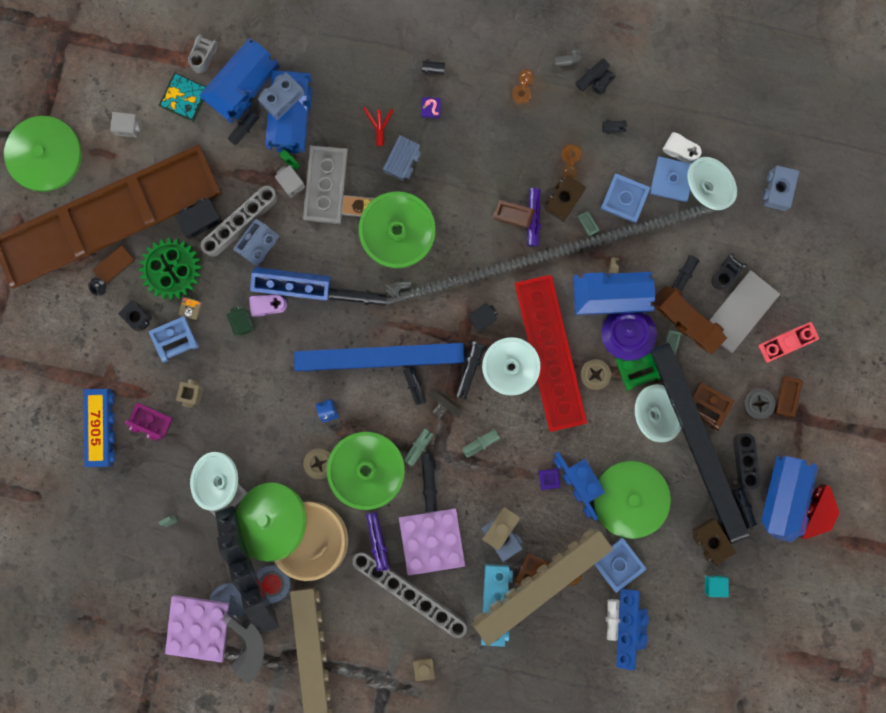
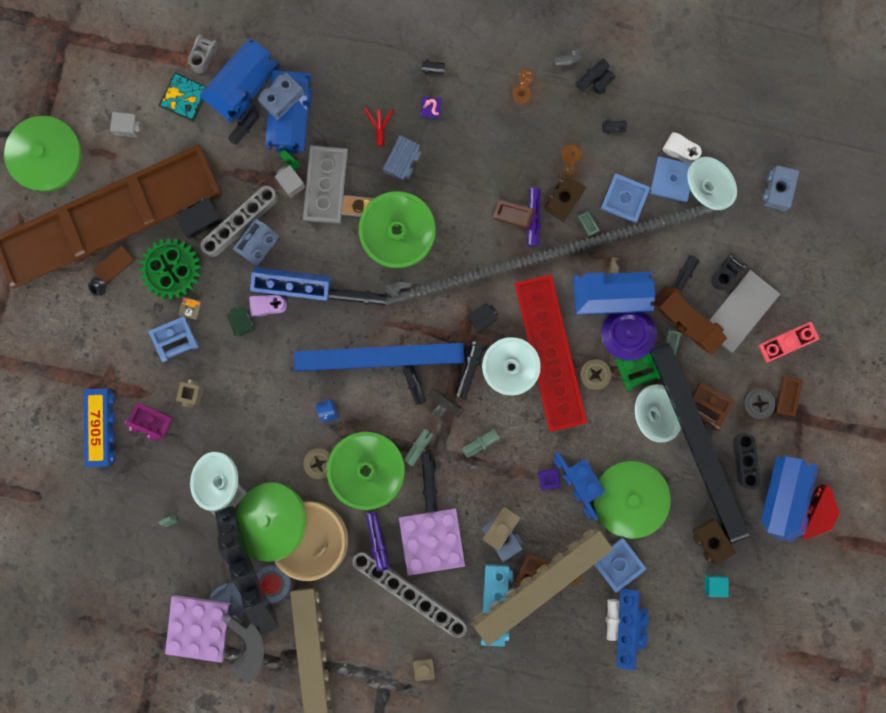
(128, 312): black brick -> none
(744, 507): black pin -> none

